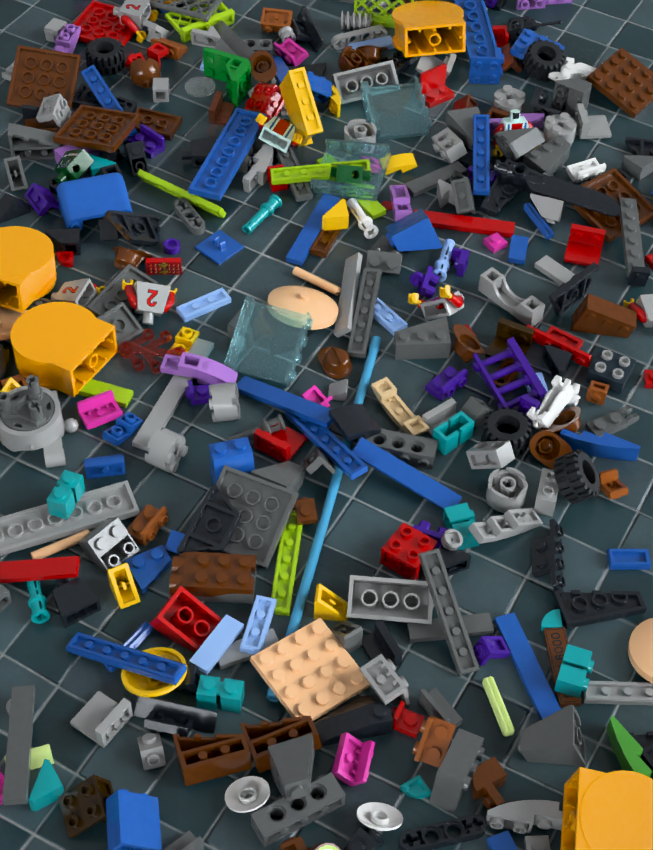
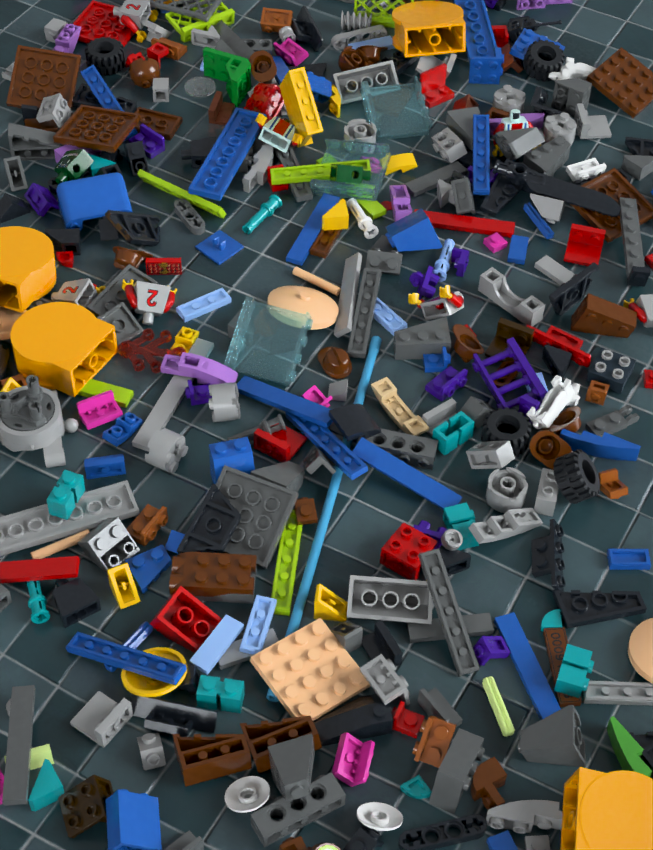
(171, 246): dark purple tile -> none
(436, 362): none -> blue bracket

